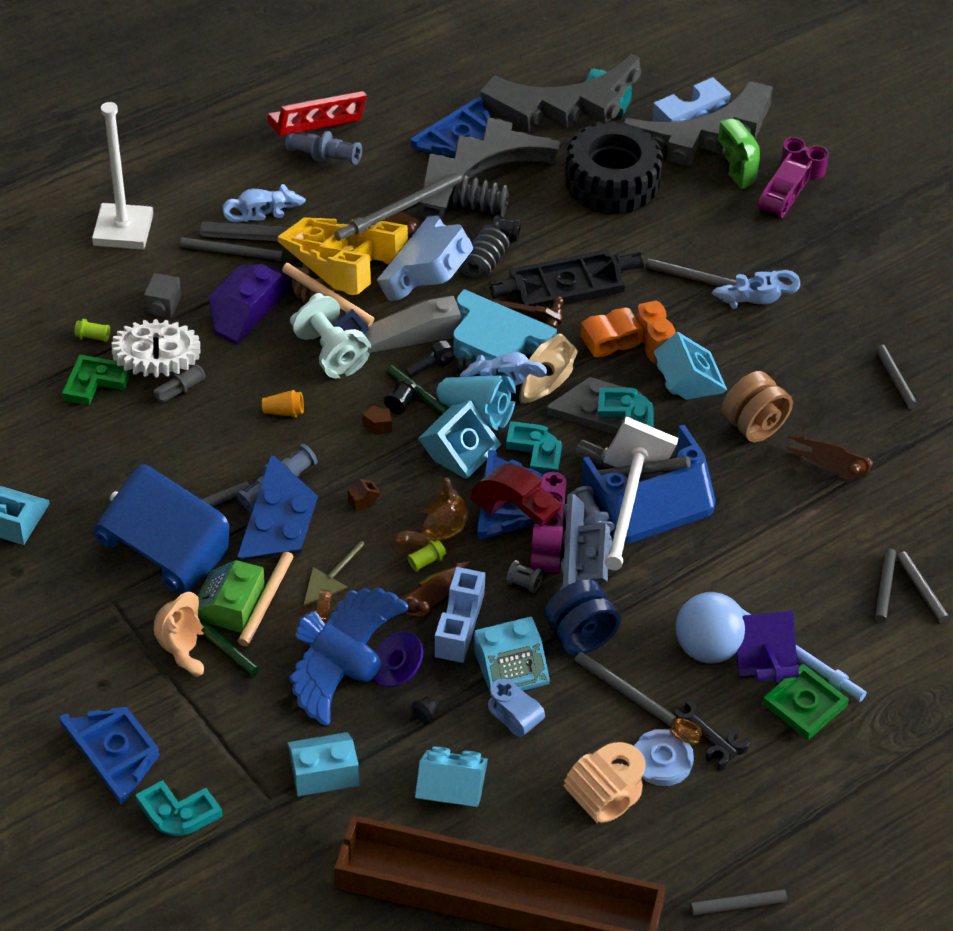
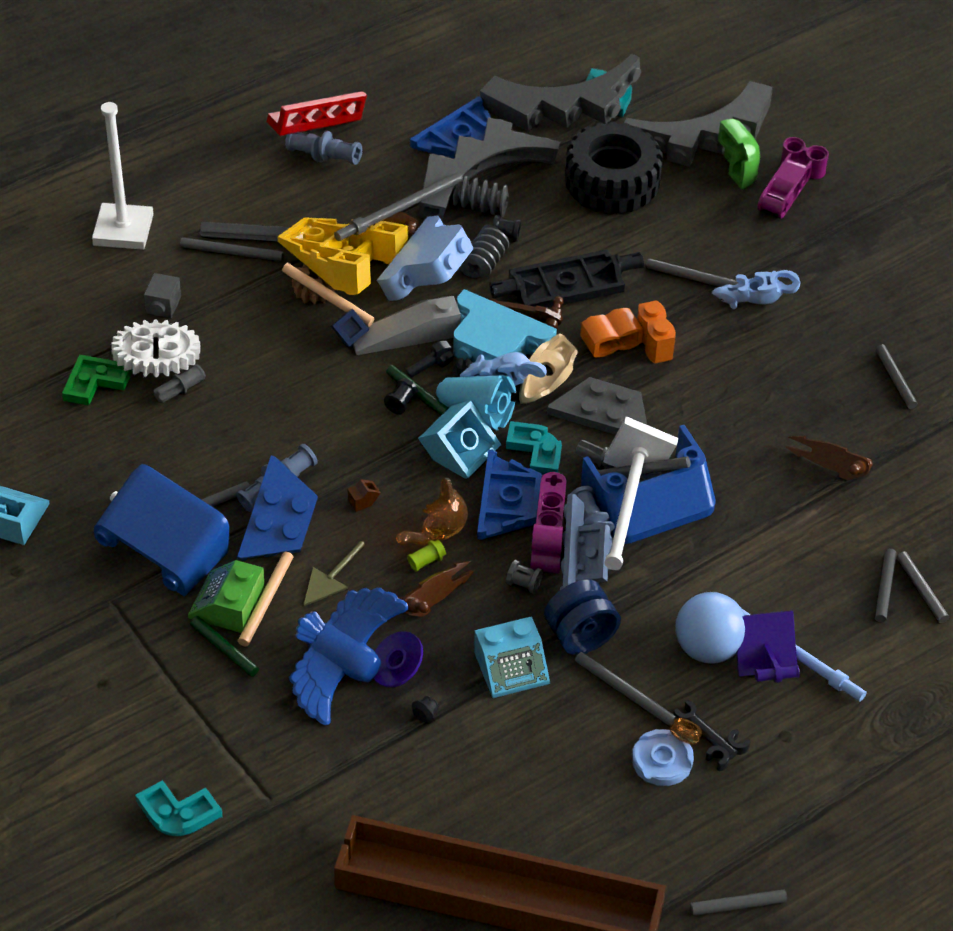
(91, 330): lime pin -> none
(113, 747): blue wing -> none
(177, 630): light nougat piece -> none
(246, 299): dark purple wedge -> none
(258, 203): light blue animal -> none
(284, 404): light orange cone -> none
(324, 603): clear orange tile -> none
(324, 763): medium azure slope -> none
(341, 349): light aqua piece -> none
(377, 420): reddish brown piece -> none
(451, 776): medium azure slope -> none
(458, 622): light blue arch -> none
(515, 711): medium blue piece -> none
(518, 487): dark red arch -> none
(604, 787): light nougat piece -> none
(625, 403): teal plate -> none
(688, 368): medium azure slope -> none
(706, 99): light blue arch -> none
(757, 406): medium nougat wheel -> none
(805, 702): green plate -> none

